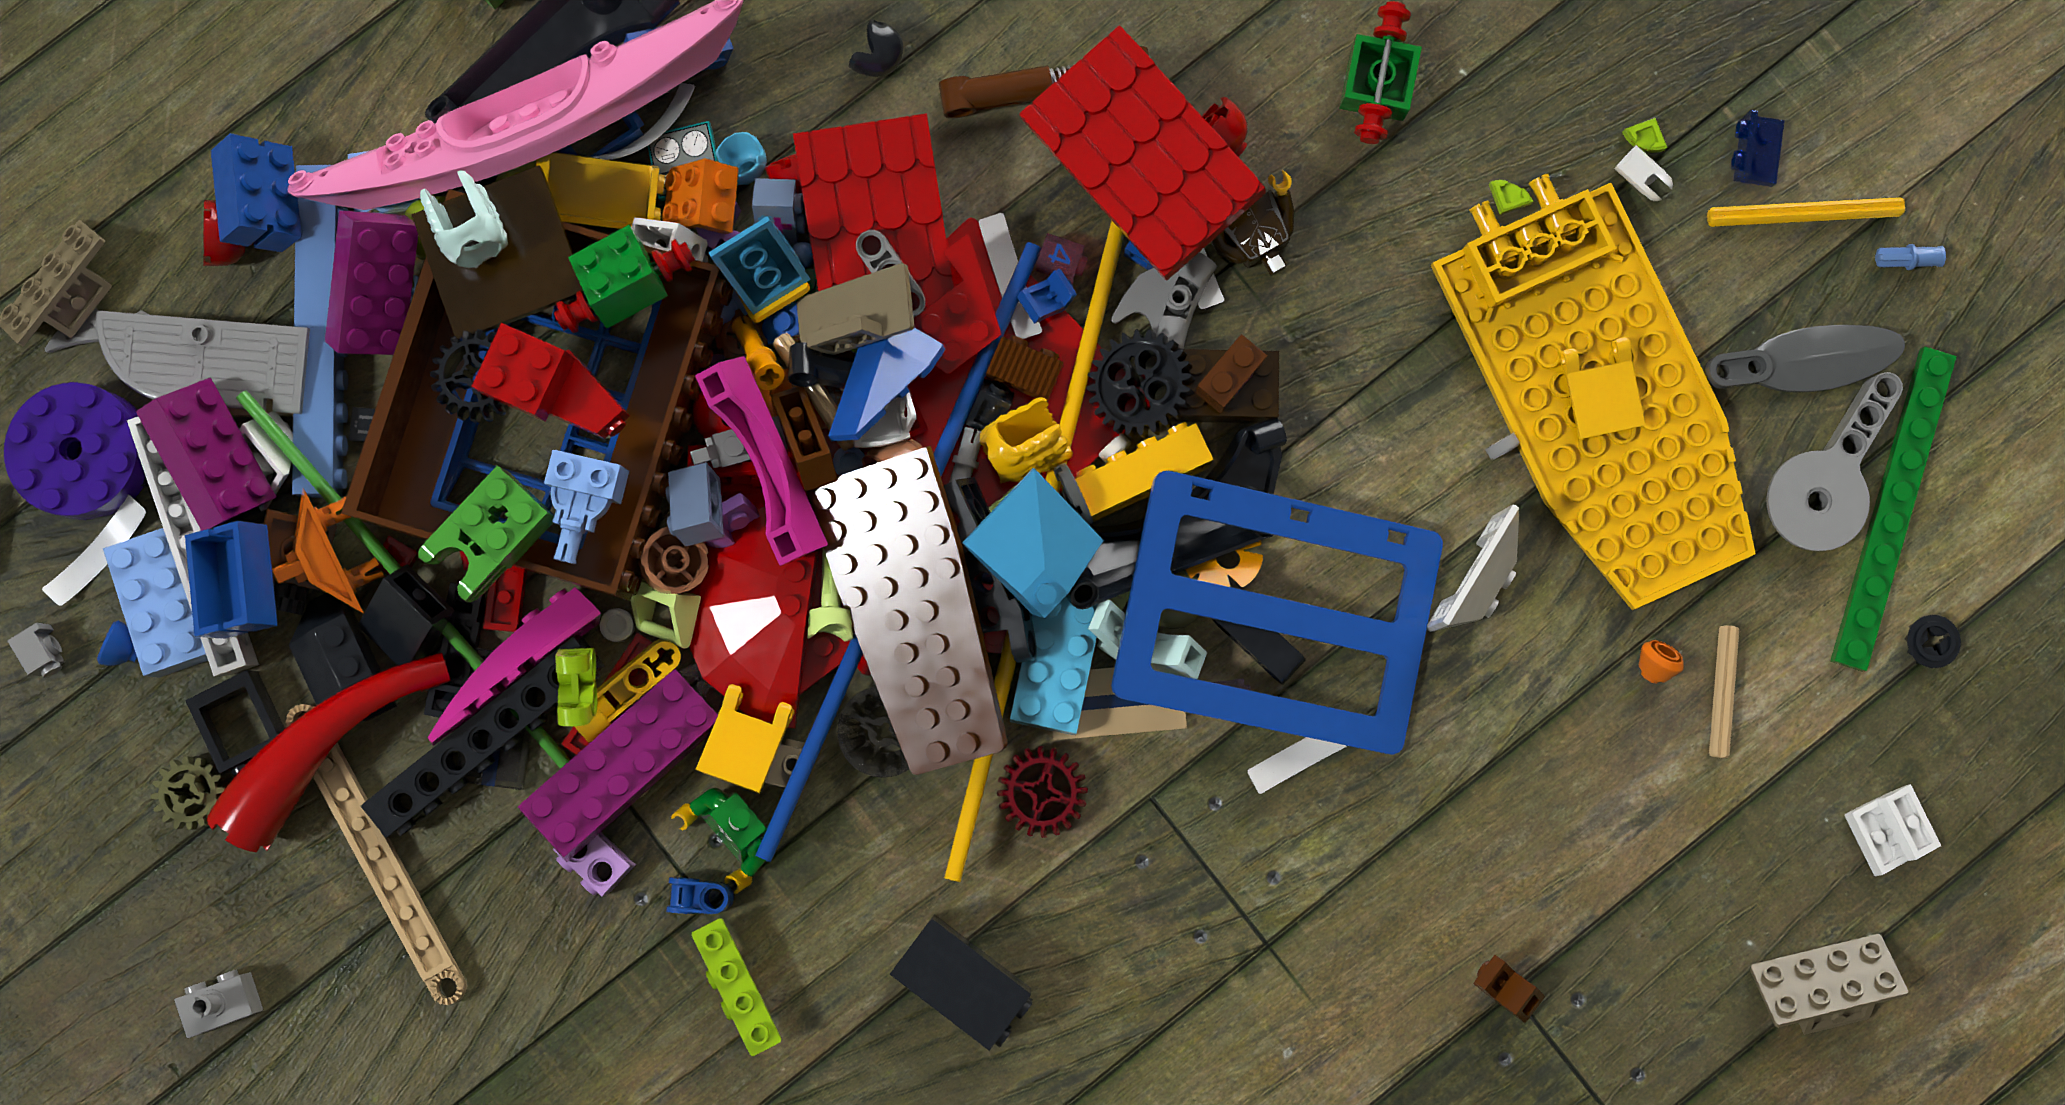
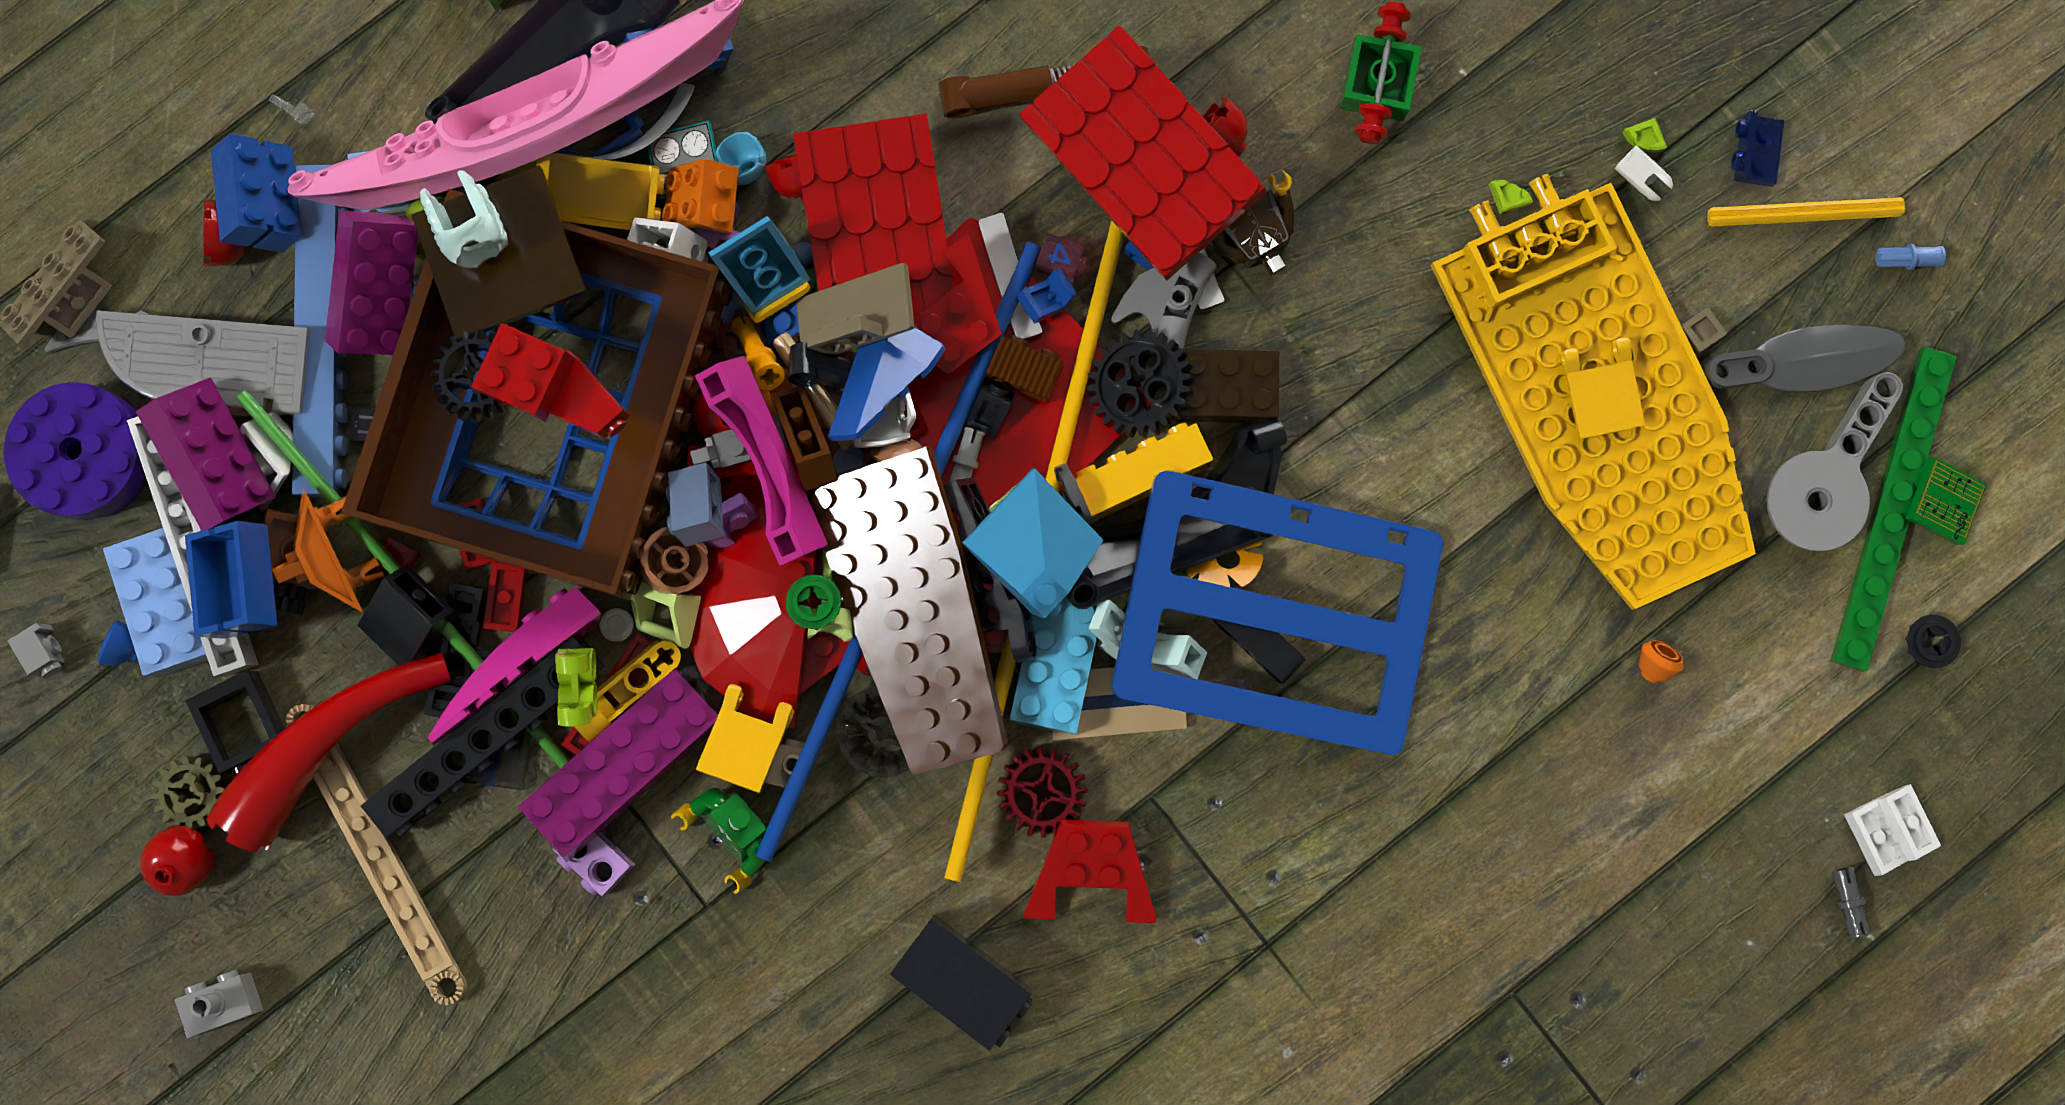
(93, 559): white sticker -> none
(176, 861): none -> red cylinder
(300, 112): none -> clear hand
(333, 650): black wedge -> none
(486, 541): bright green brick -> none
(581, 495): light blue brick -> none
(619, 279): green brick -> none
(692, 896): blue piece -> none
(739, 993): lime bracket -> none
(781, 204): sand blue brick -> none
(800, 593): none -> green gear
(885, 49): black helmet -> none
(886, 256): light grey beam -> none
(1024, 441): yellow piece -> none
(1092, 857): none -> red wing
(1118, 444): white tile -> none
(1230, 373): reddish brown brick -> none
(1290, 762): white sticker -> none
(1486, 576): white slope -> none
(1502, 446): light grey tile -> none
(1508, 988): reddish brown brick -> none
(1703, 330): none -> dark tan plate
(1724, 691): tan axle -> none
(1829, 984): bracket -> none
(1851, 902): none -> dark grey pin
(1946, 501): none -> green tile

